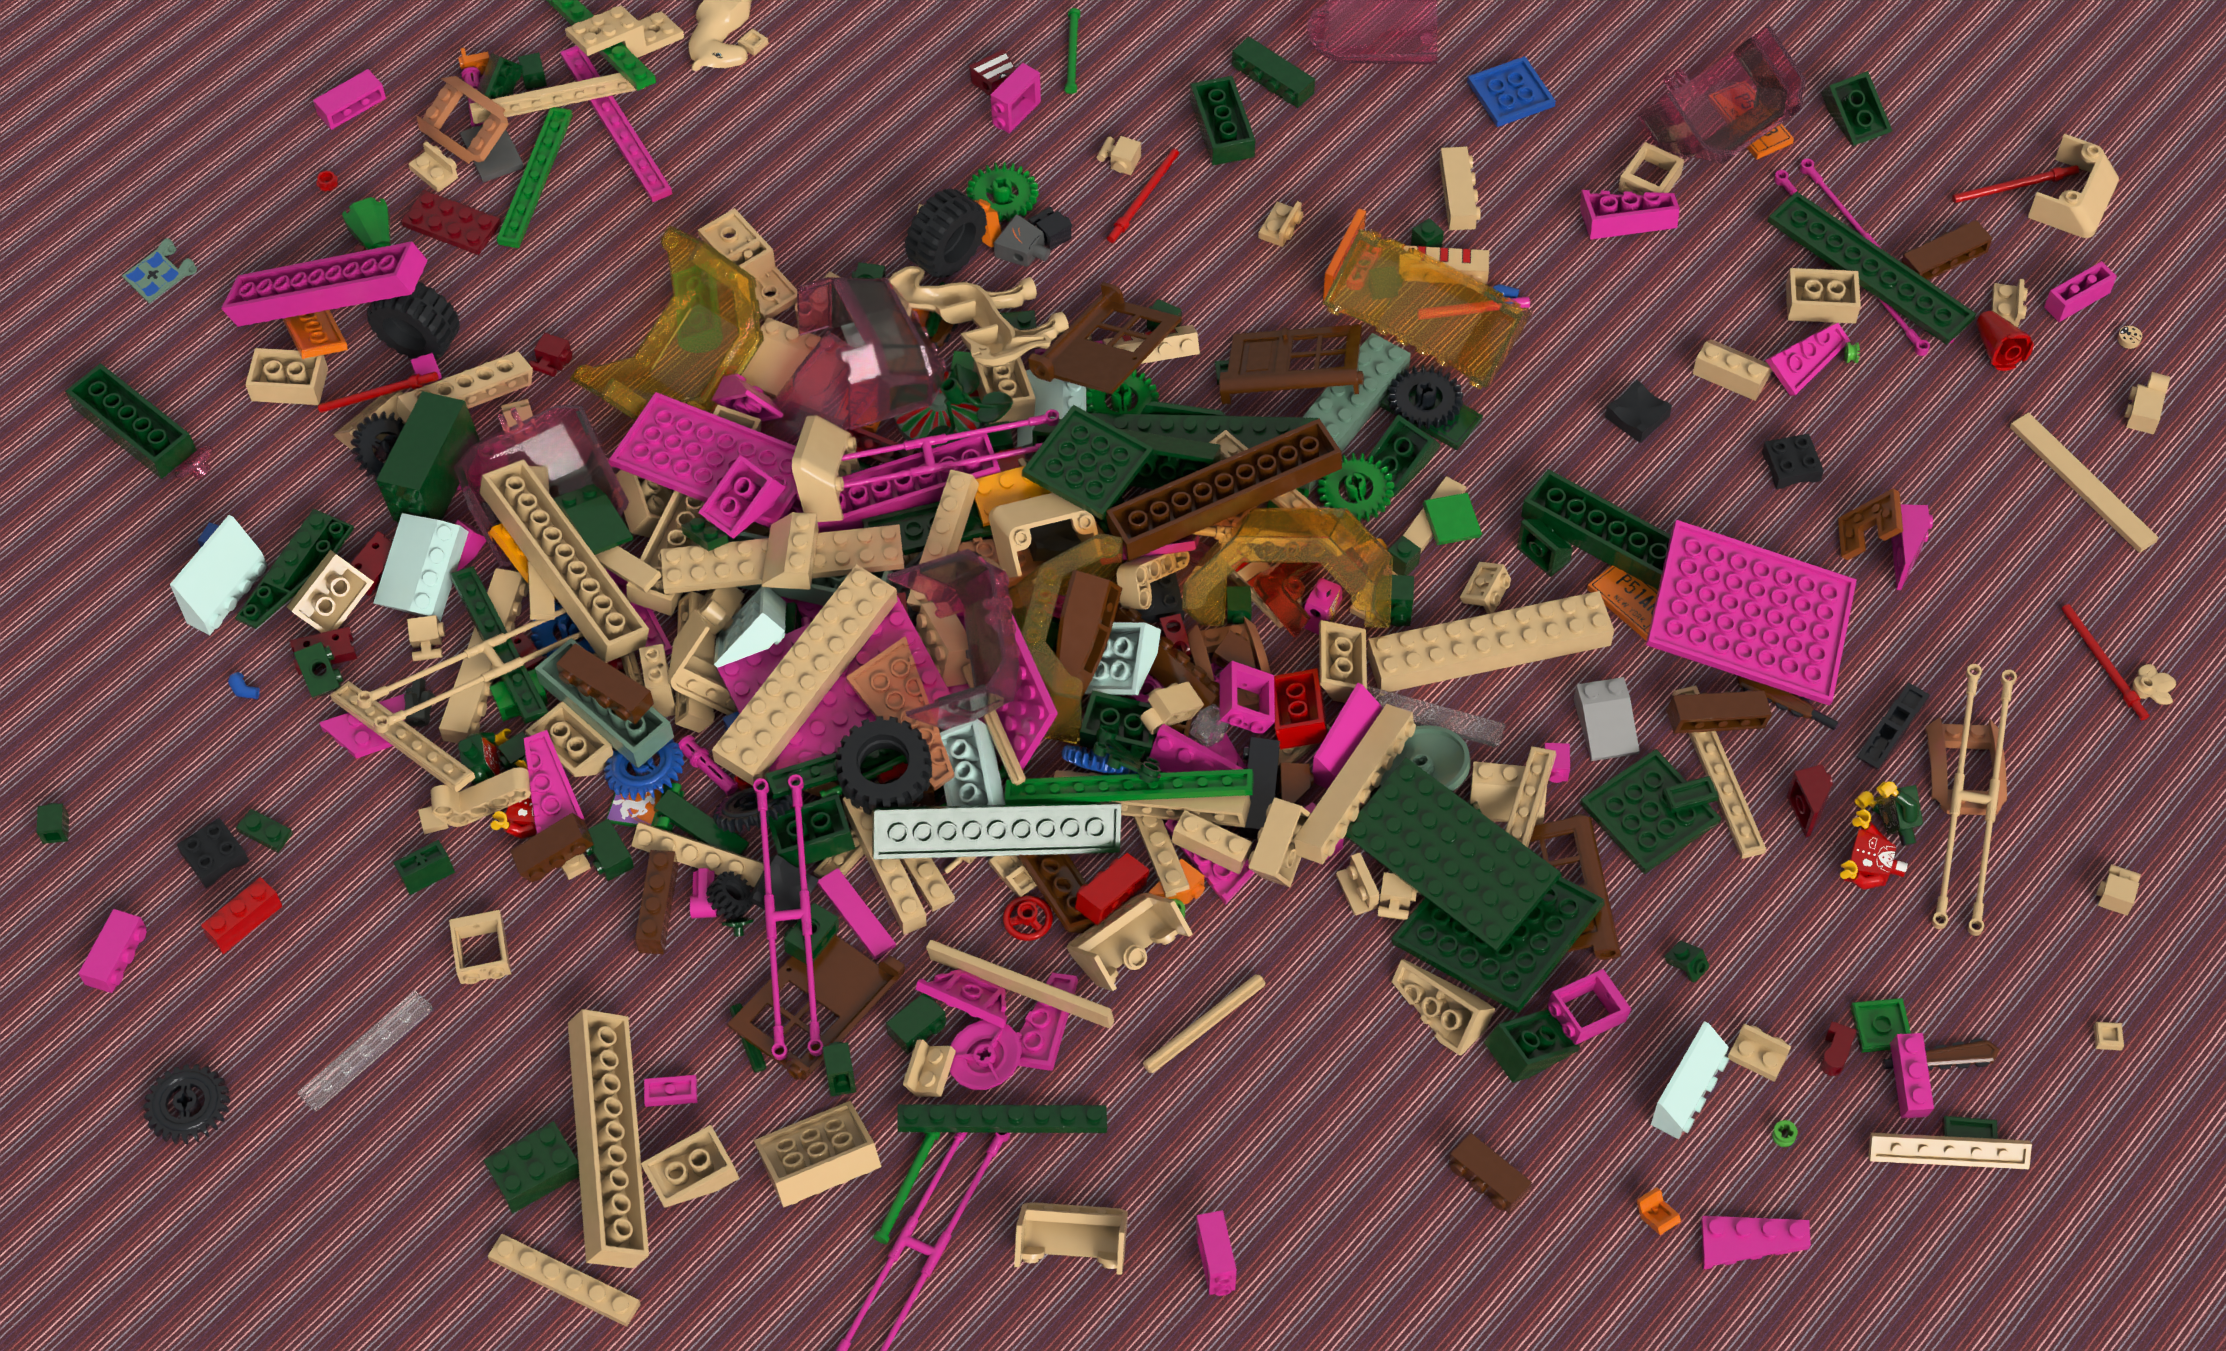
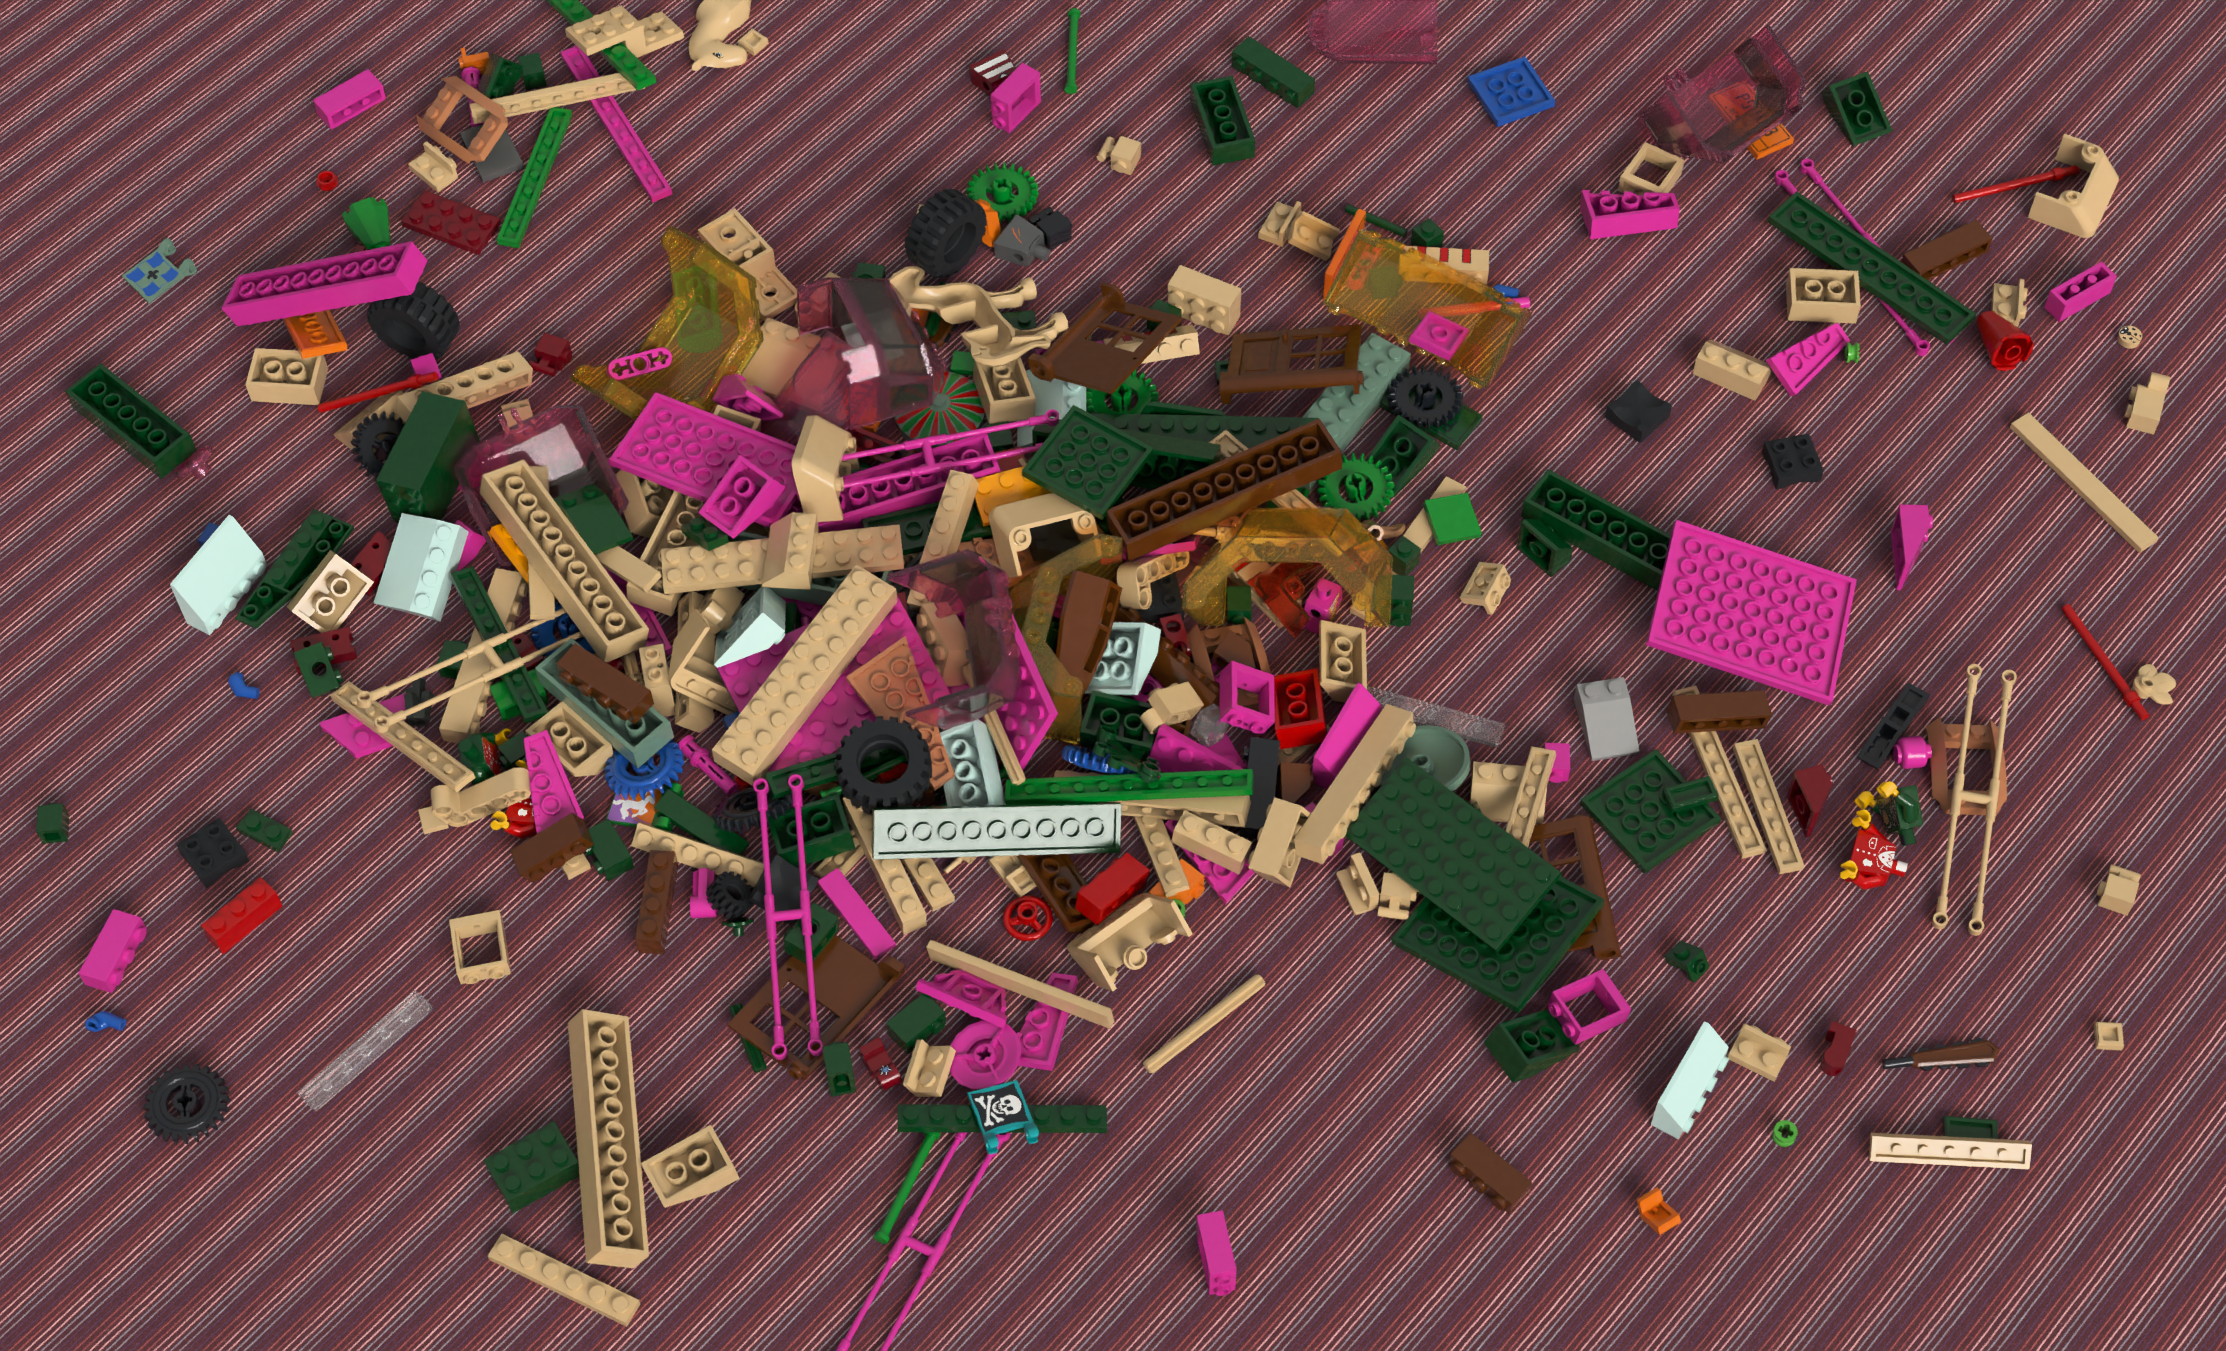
(104, 1020): none -> blue arm
(424, 867): dark green hinge -> none
(425, 633): tan brick -> none
(449, 650): none -> dark green brick
(643, 355): none -> dark pink beam
(670, 1090): dark pink plate -> none
(817, 1153): tan slope -> none
(879, 1064): none -> dark red leg
(957, 388): dark green plant -> none
(1002, 1110): none -> flag
(1071, 1232): tan windscreen -> none
(1123, 222): red bar -> none
(1205, 299): none -> tan brick
(1313, 235): none -> tan bracket
(1379, 221): none -> dark green bar
(1383, 531): none -> medium nougat plant
(1439, 335): none -> dark pink tile
(1448, 1009): tan wedge -> none
(1458, 188): tan brick -> none
(1490, 642): tan brick -> none
(1627, 598): orange tile -> none
(1743, 1238): dark pink wing -> none
(1768, 806): none -> tan plate
(1787, 701): reddish brown sword -> none
(1879, 1023): green tile -> none
(1880, 511): dark orange plate -> none
(1911, 752): none -> dark pink head
(1911, 1075): dark pink brick -> none

